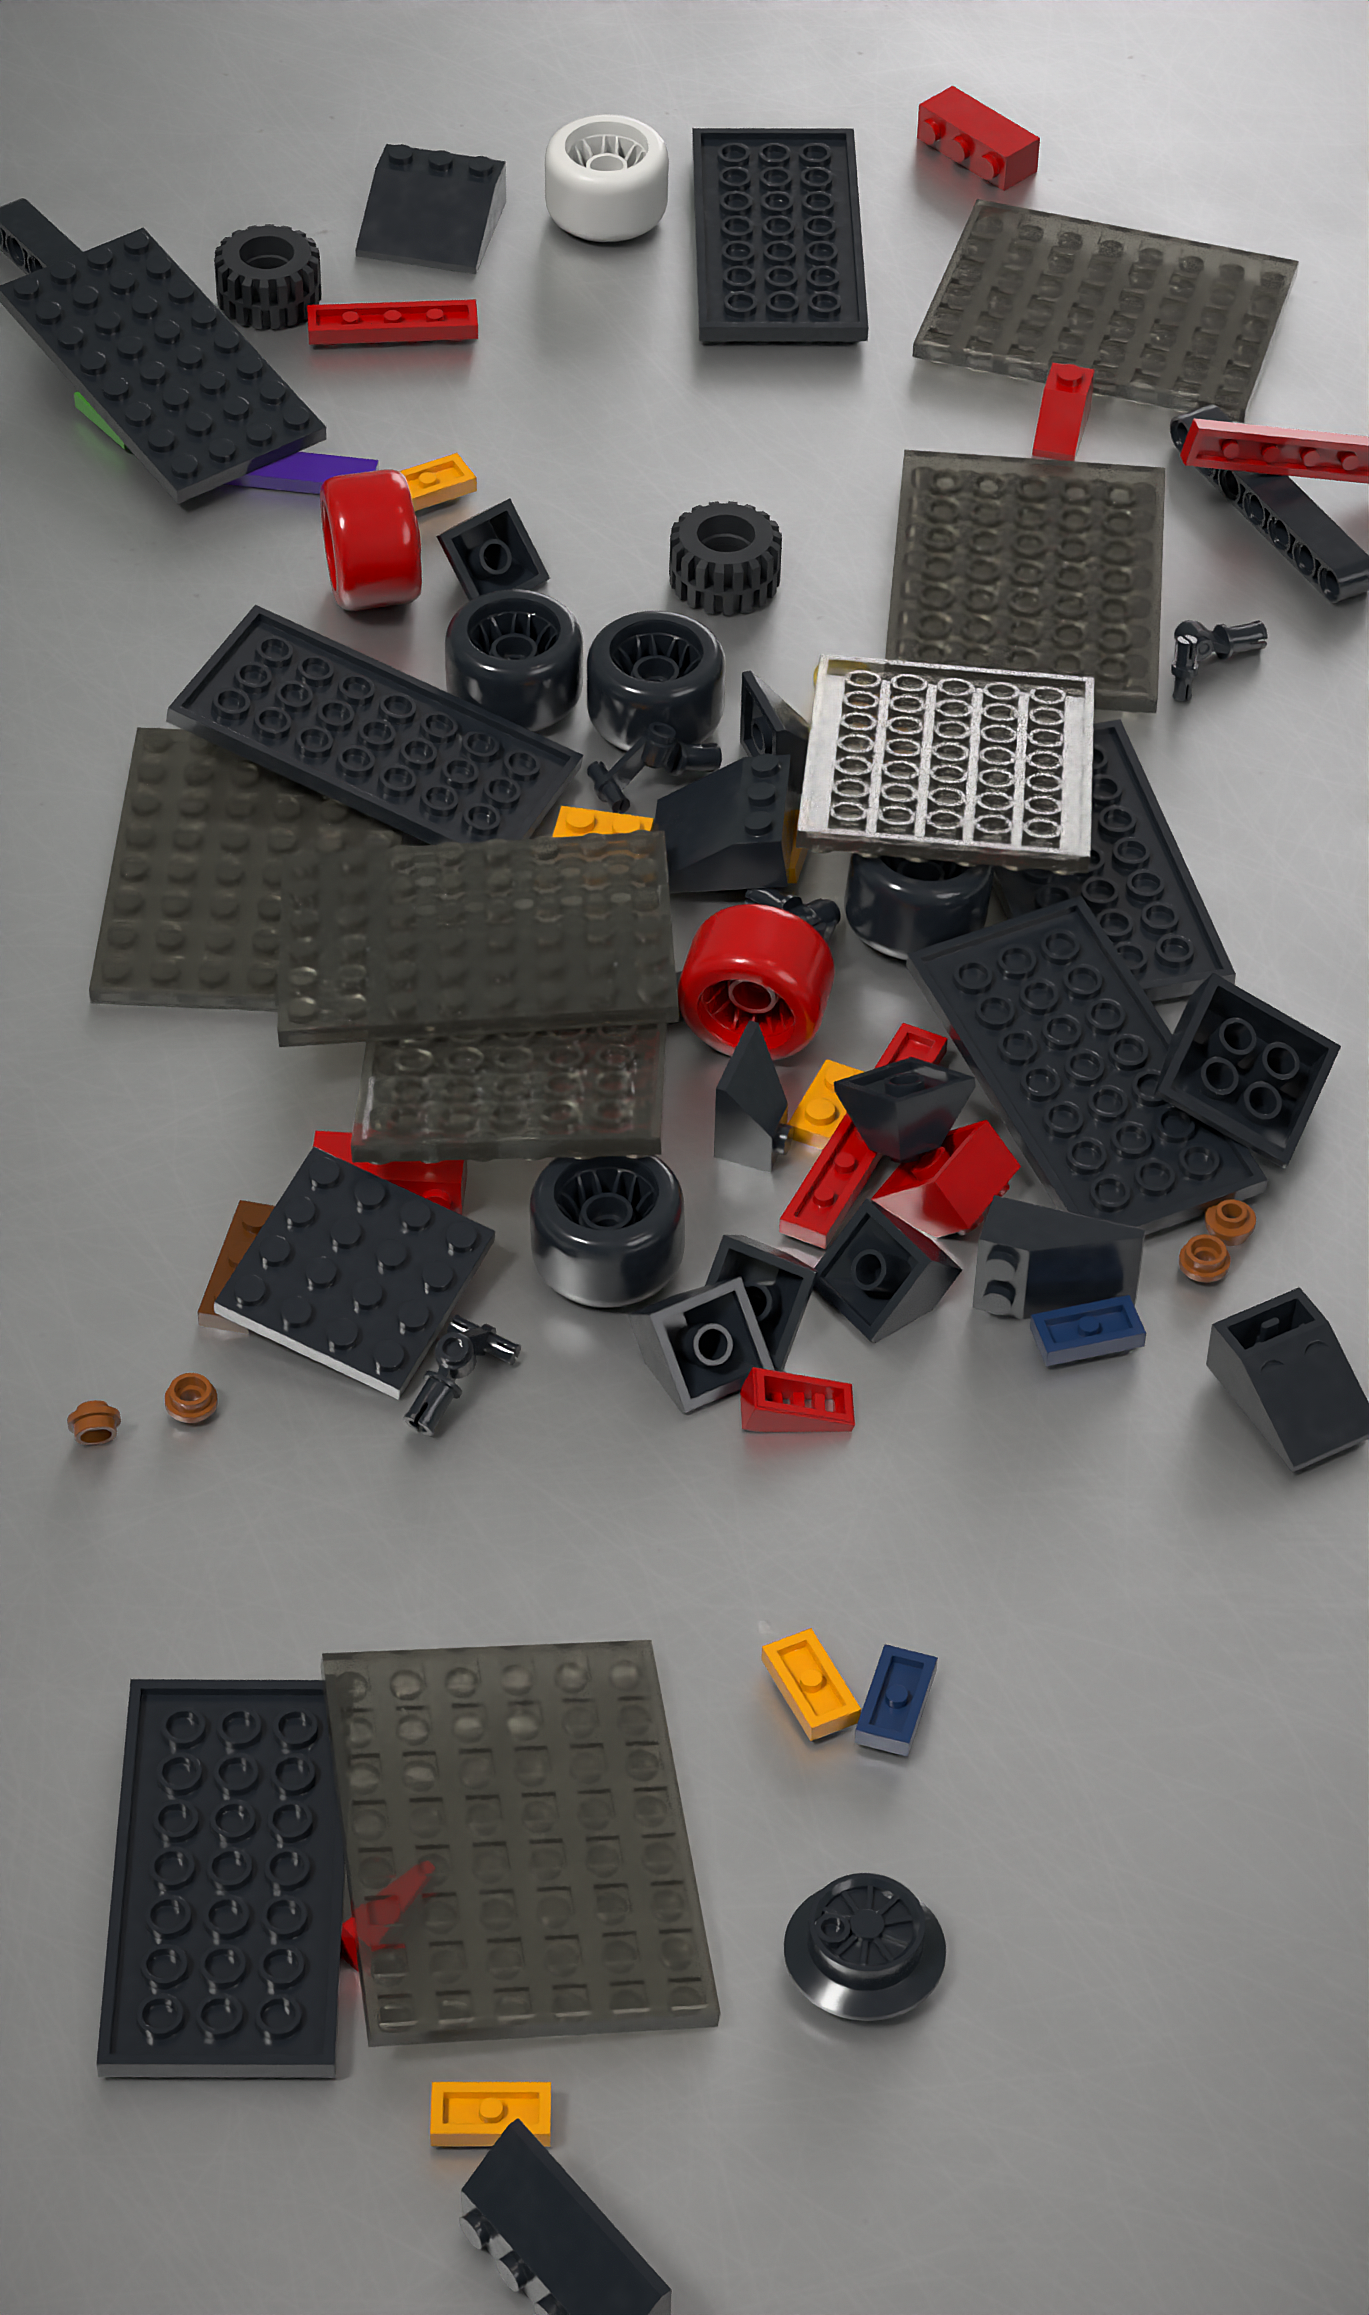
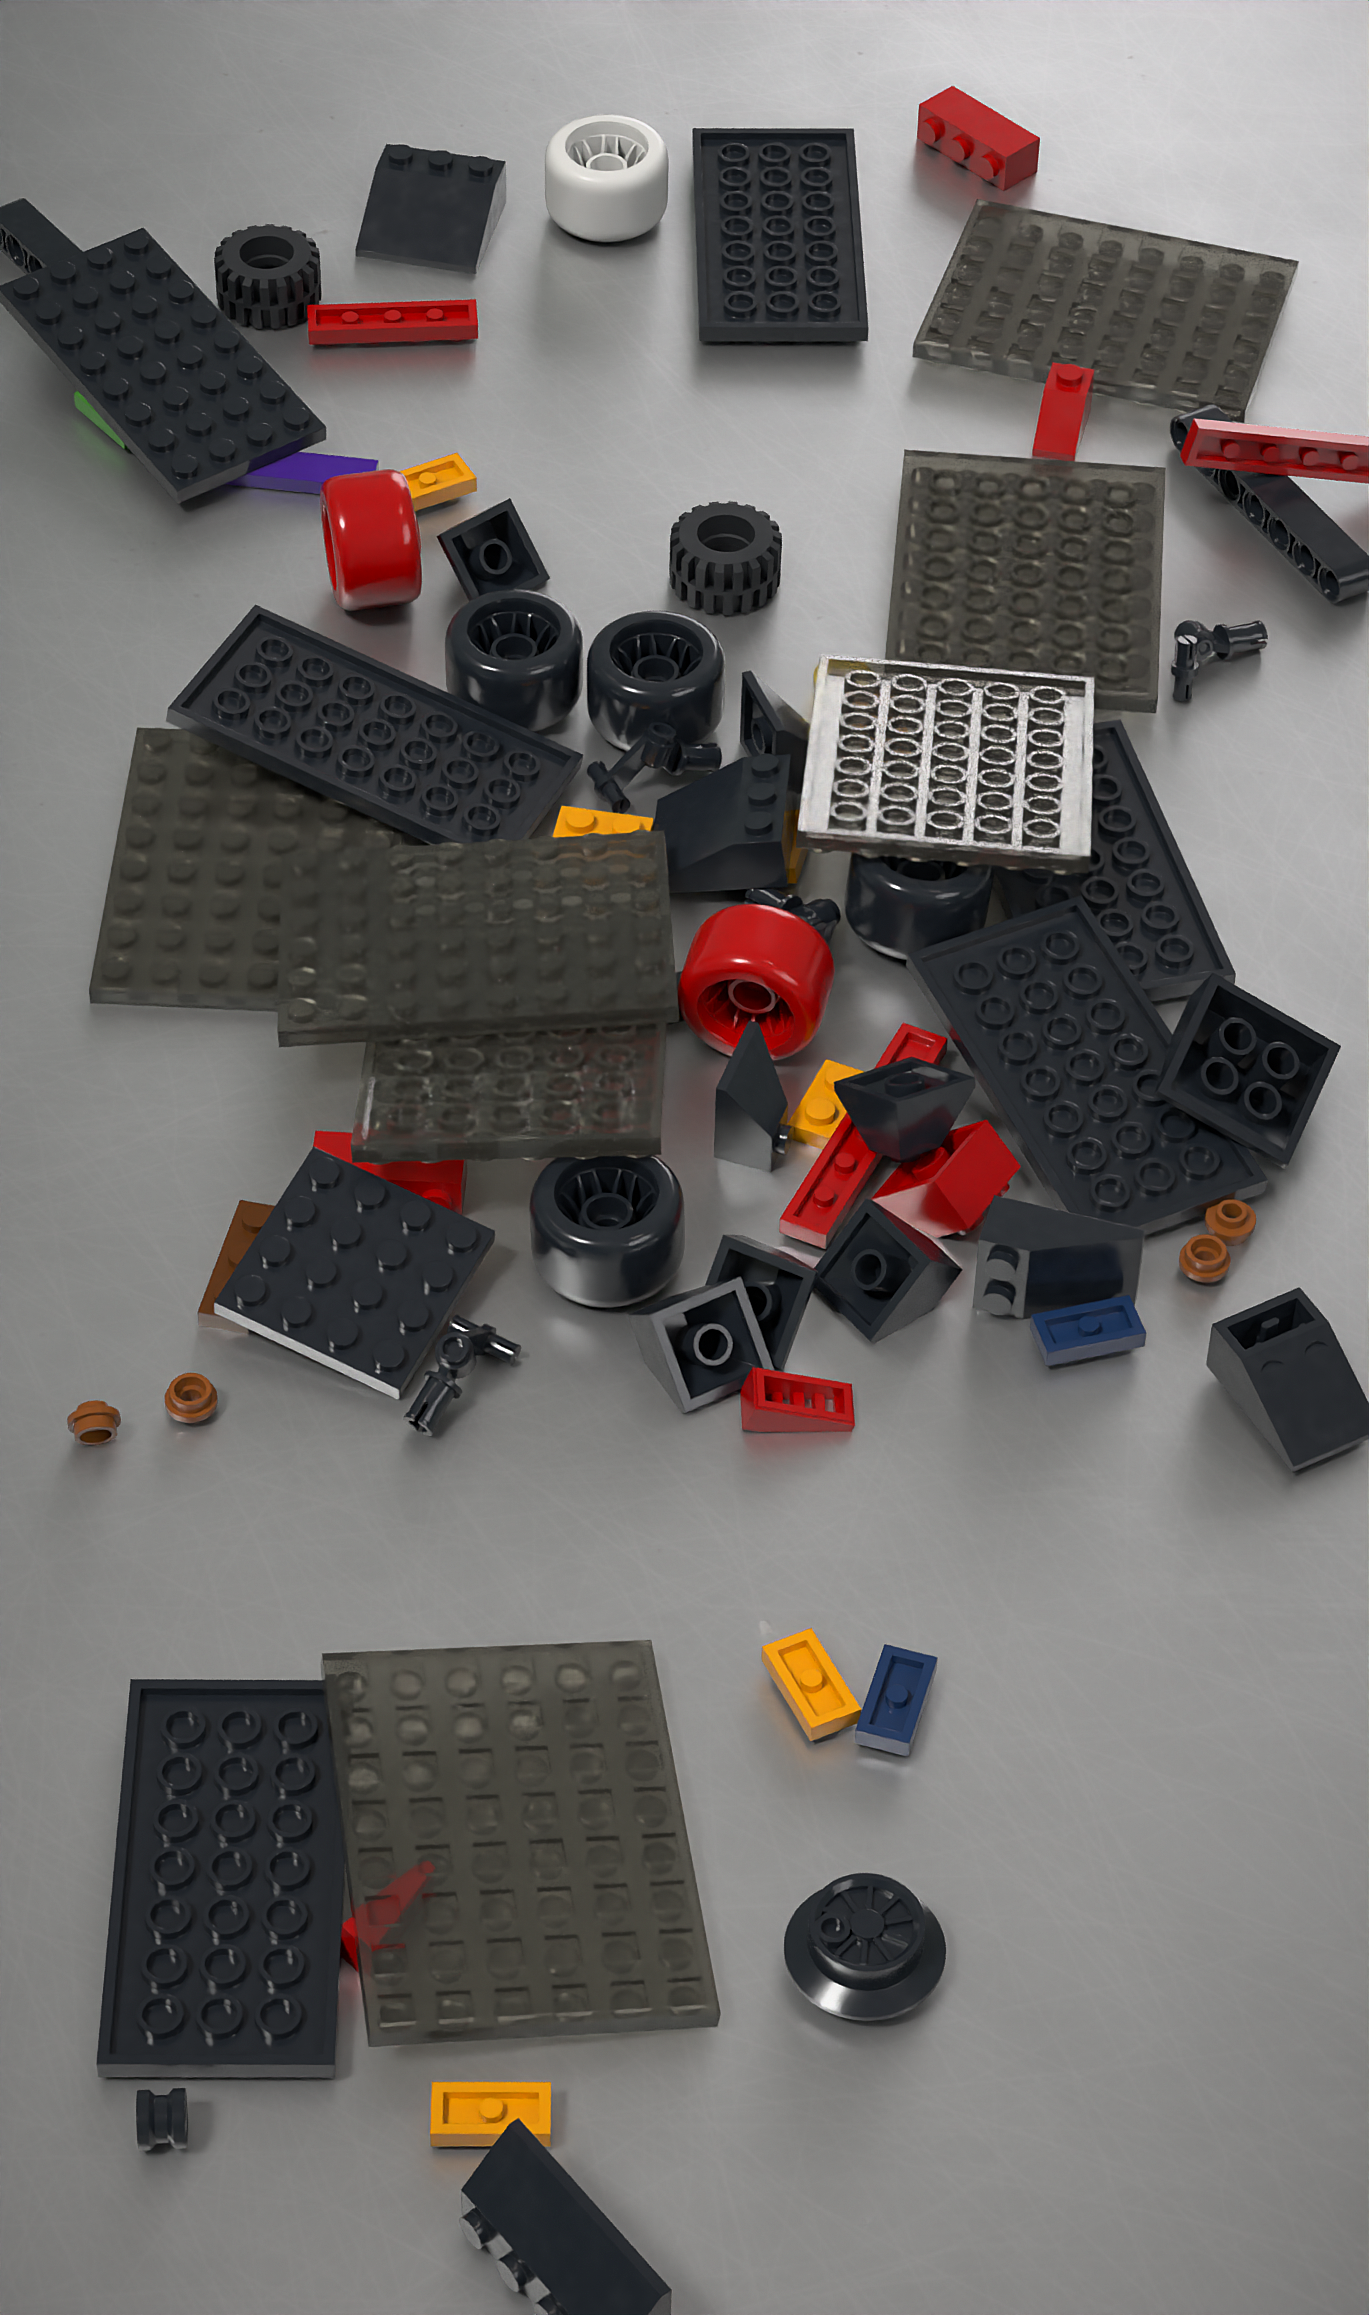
(162, 2119): none -> black wheel

